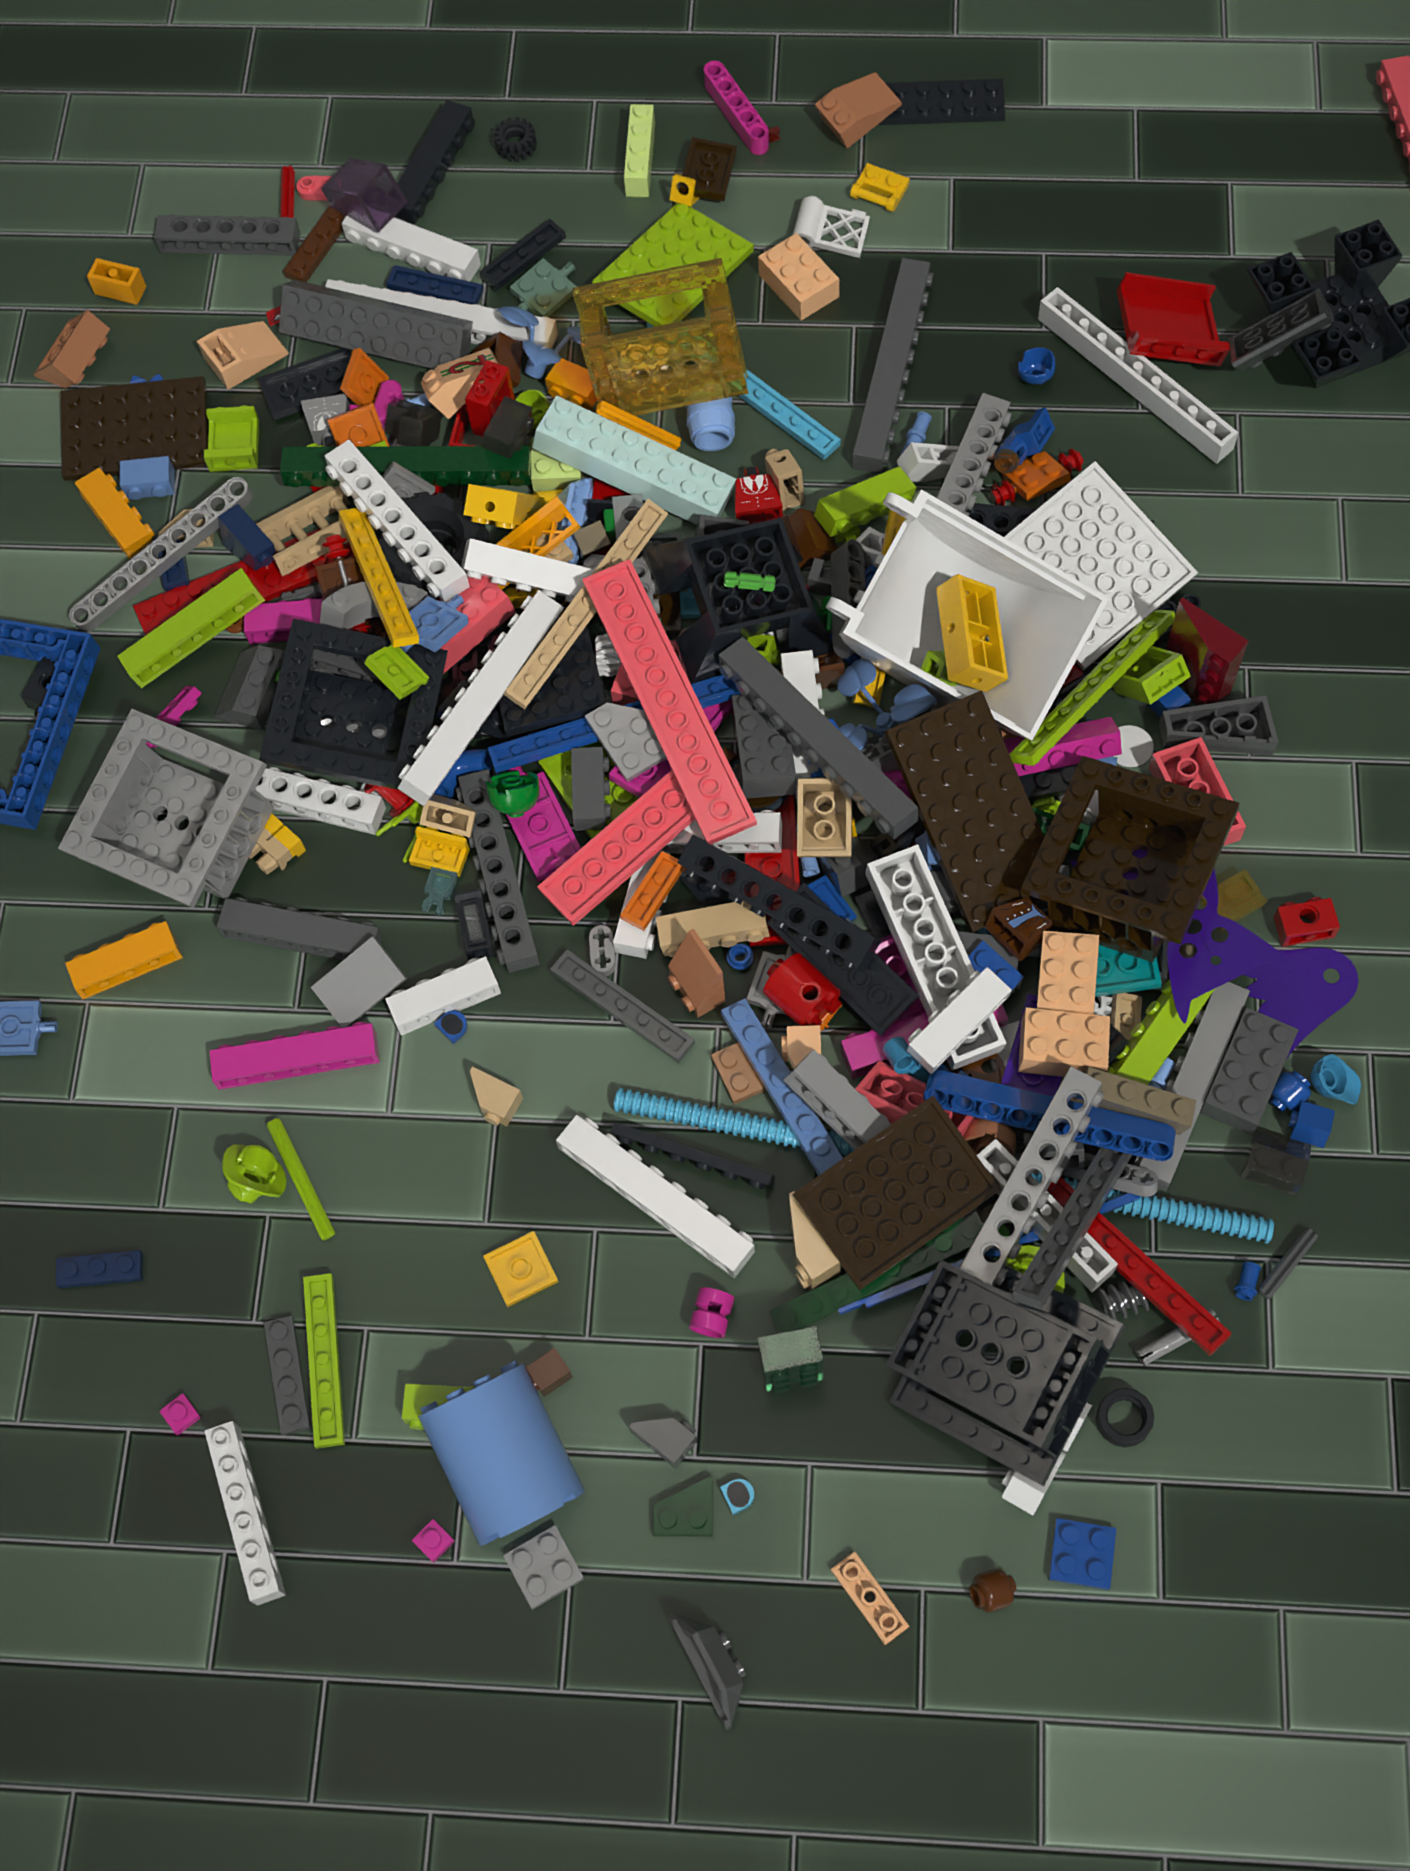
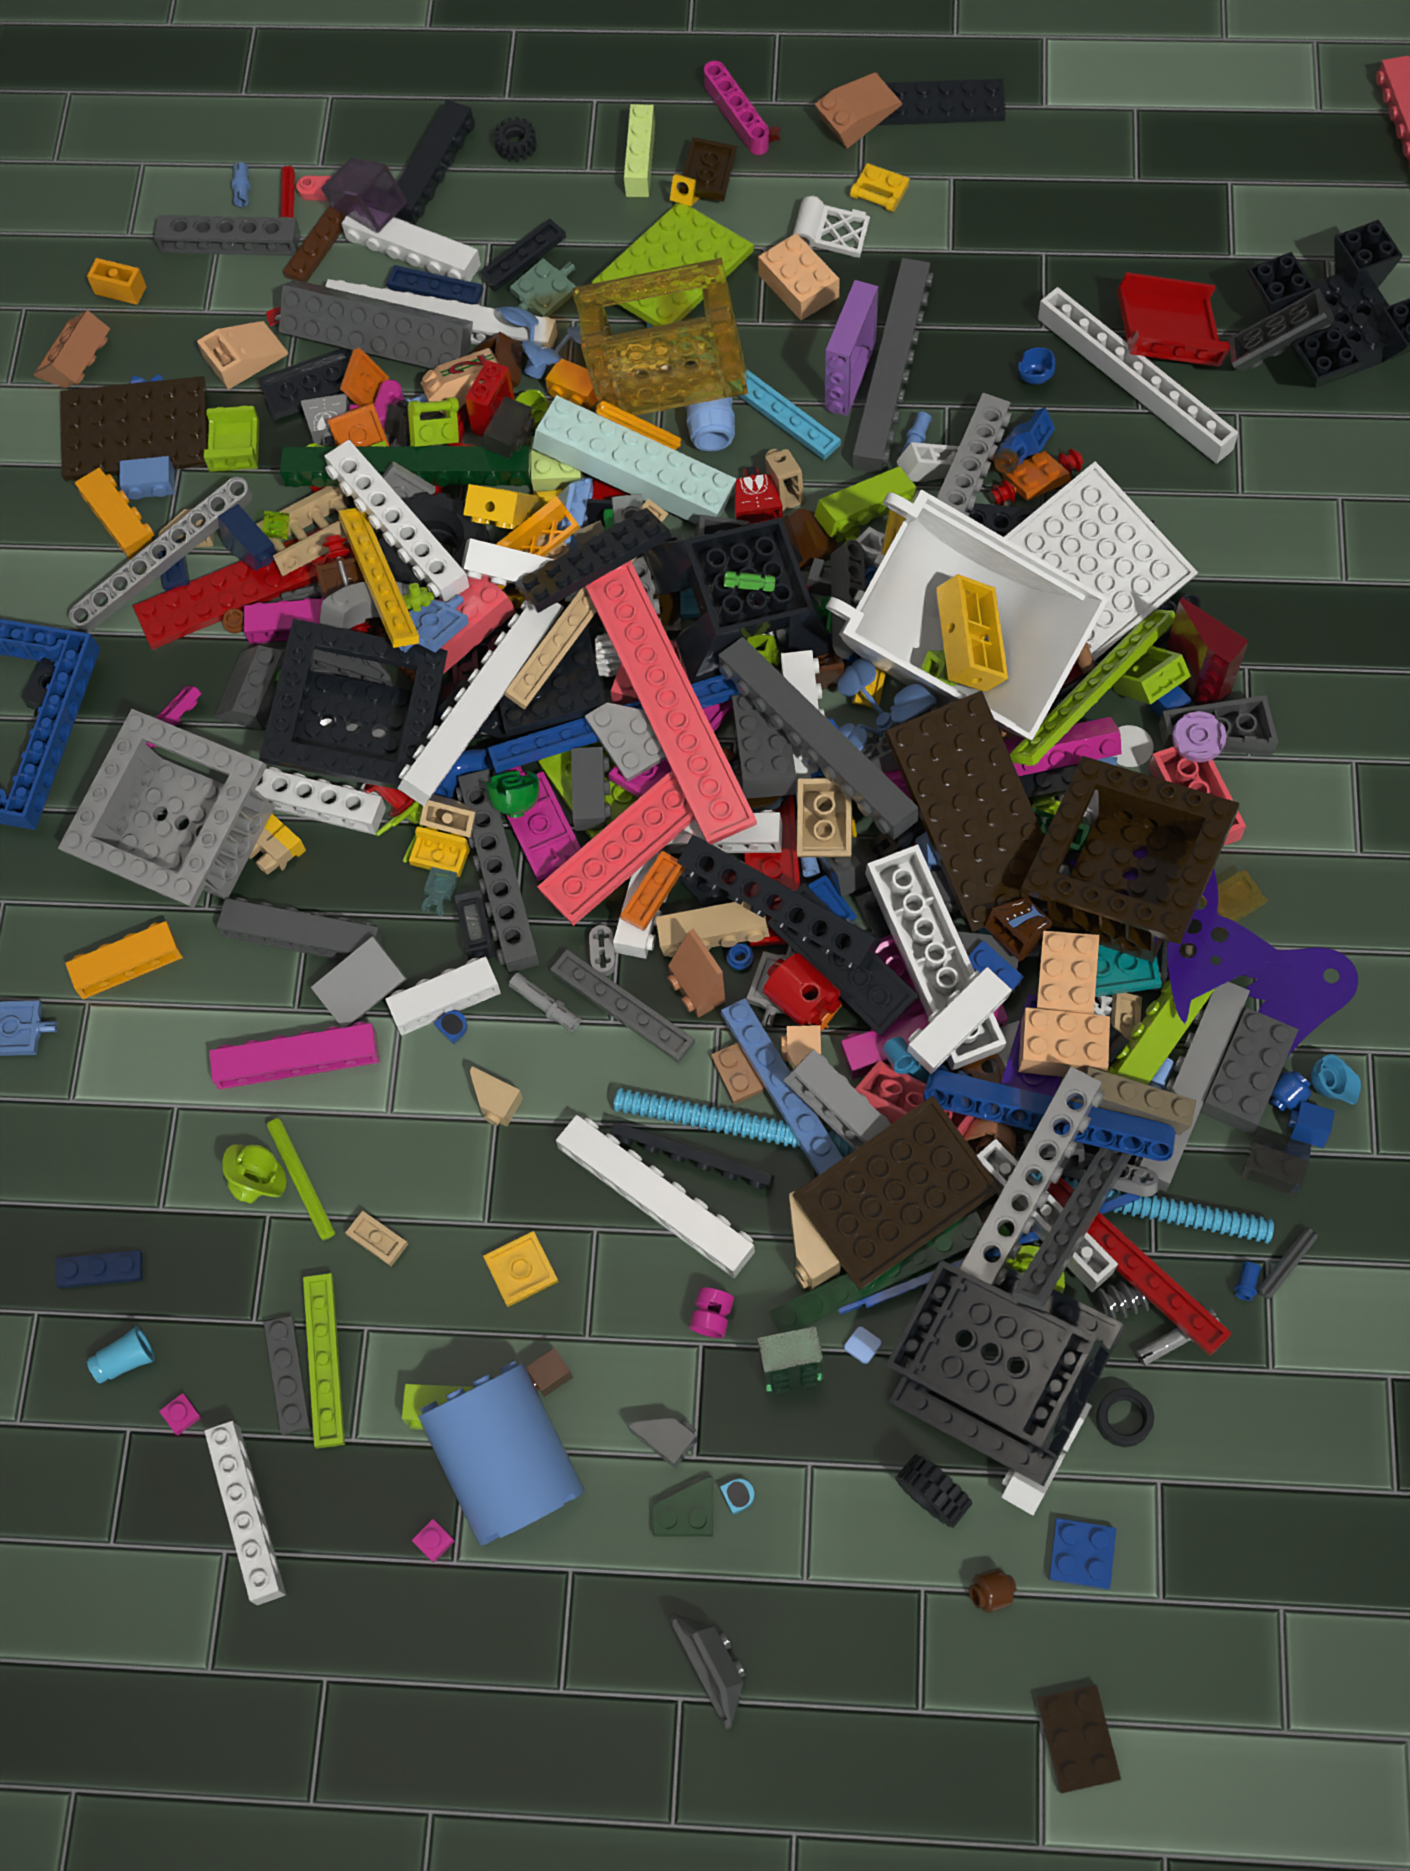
(121, 1356): none -> medium azure plant
(191, 628): lime brick -> none
(240, 184): none -> medium blue pin
(276, 524): none -> clear neon green plate
(376, 1238): none -> tan plate
(396, 670): lime plate -> none
(417, 597): none -> lime plant
(434, 430): none -> lime plate
(543, 1567): light grey plate -> none
(553, 1008): none -> light grey pin
(592, 559): none -> black plate
(856, 342): none -> medium lavender window
(862, 1345): none -> light blue piece
(881, 1613): light nougat tile -> none
(933, 1490): none -> black tyre
(1078, 1739): none -> dark brown plate
(1086, 660): none -> medium nougat pin
(1199, 736): none -> lavender tile
(1294, 931): red brick -> none

